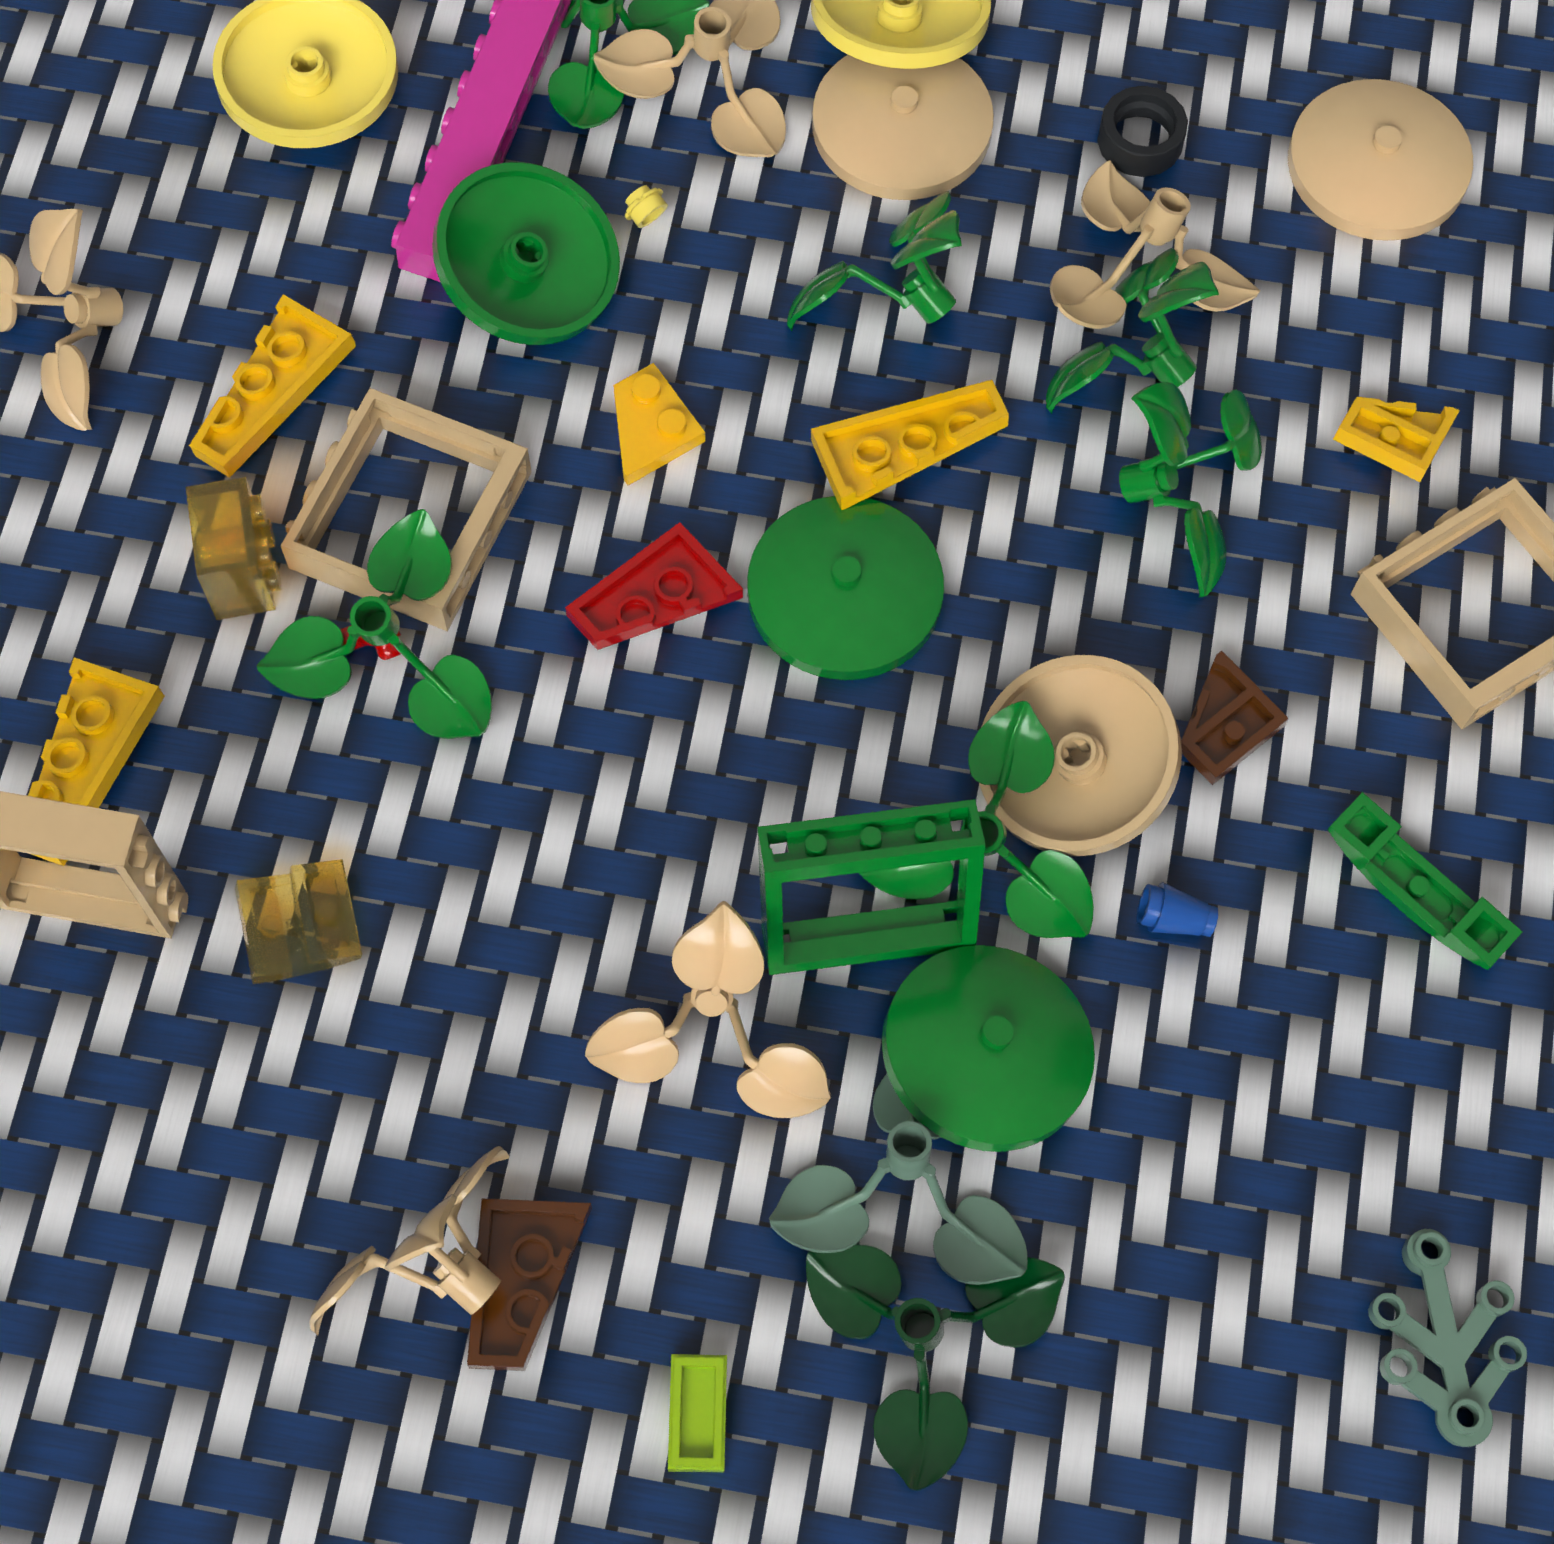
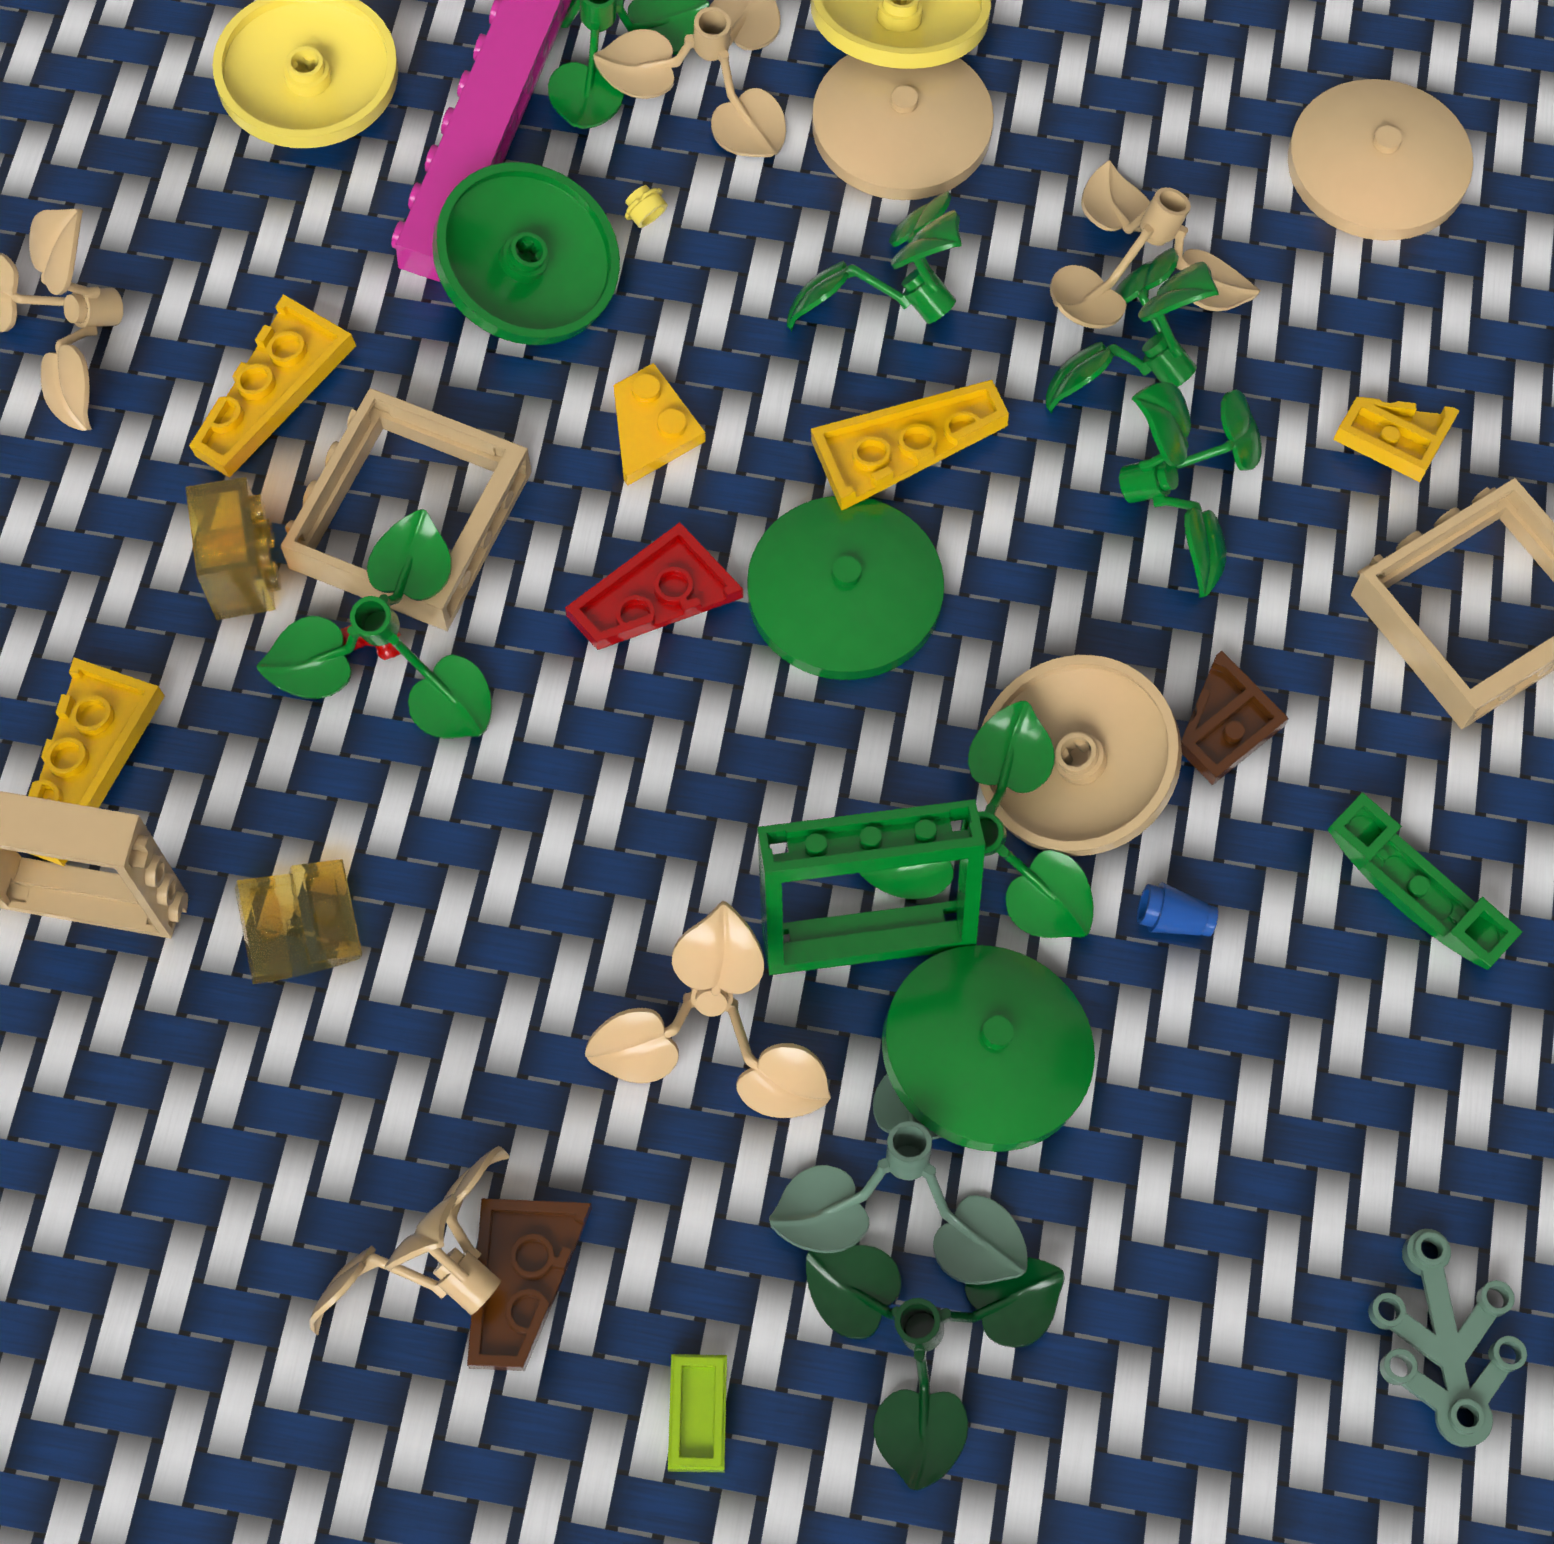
(1146, 103): black tyre -> none

